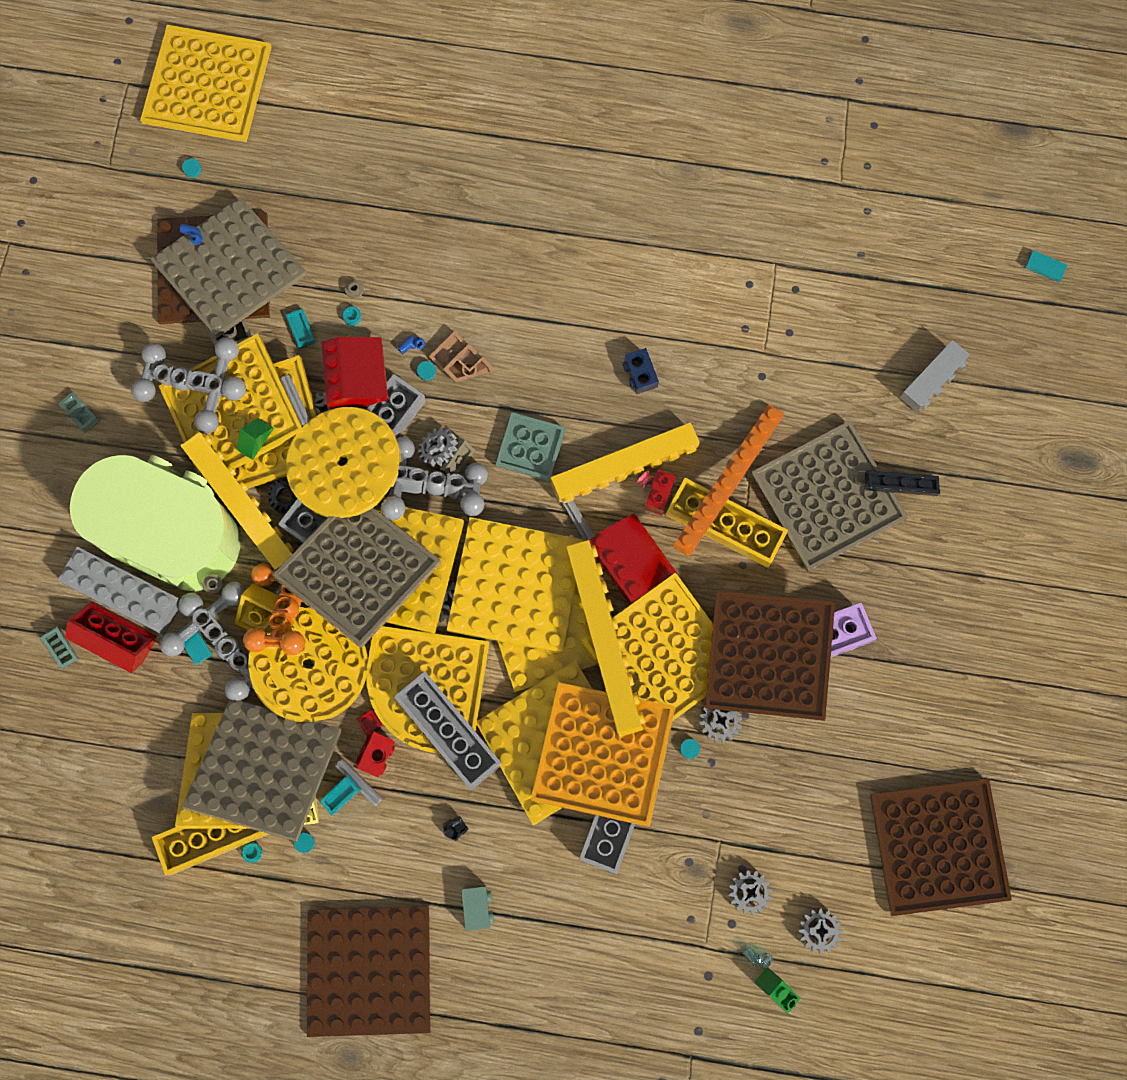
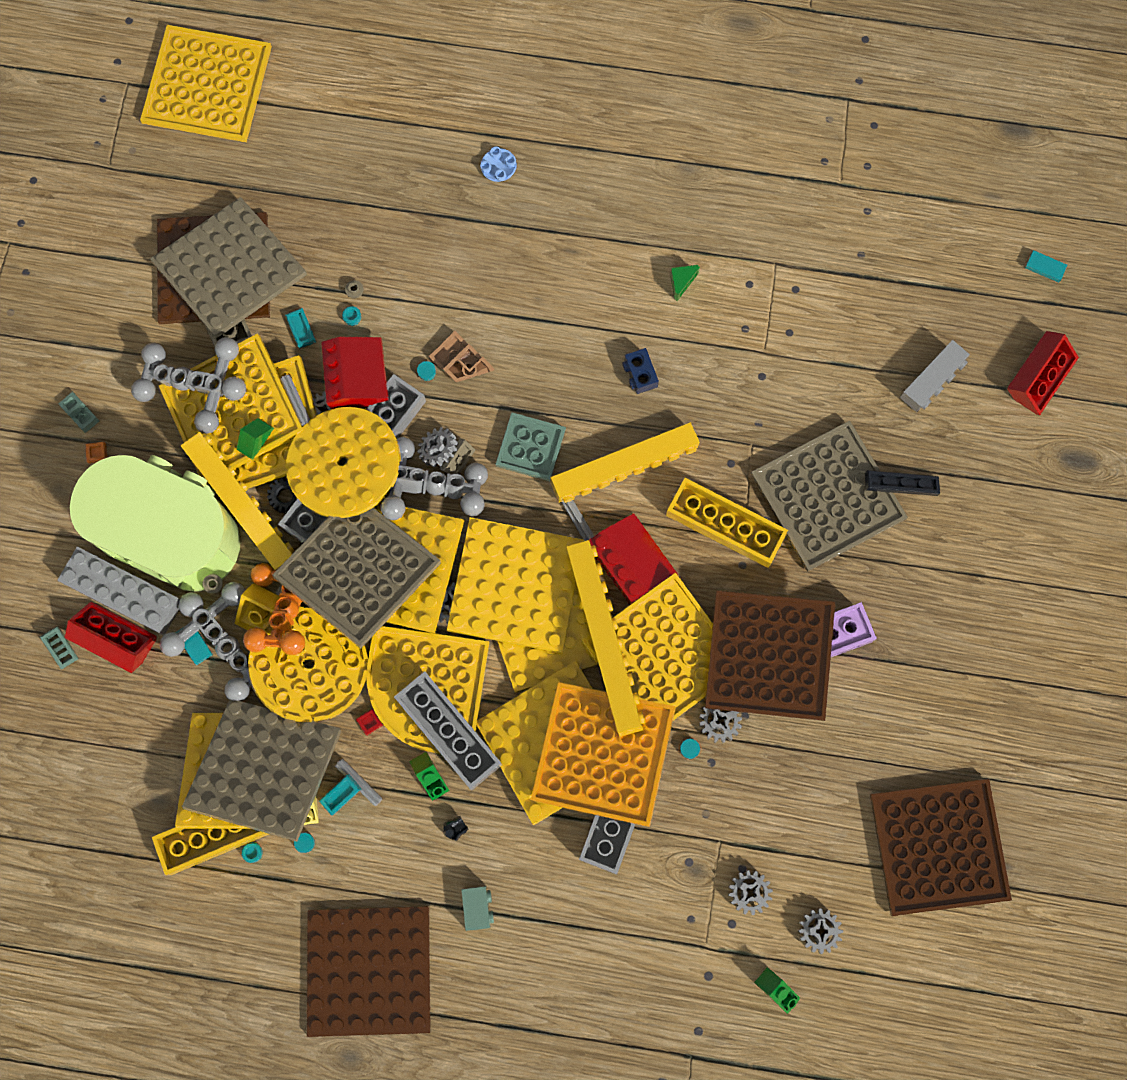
(96, 452): none -> orange tile
(191, 168): teal tile -> none
(193, 232): blue arm -> none
(364, 760): red brick -> none
(411, 343): blue arm -> none
(429, 776): none -> green slope
(498, 164): none -> light blue dish
(645, 479): coral bush -> none
(660, 492): red brick -> none
(682, 278): none -> green slope
(728, 481): orange plate -> none
(757, 960): clear light blue arm -> none
(1043, 372): none -> red slope

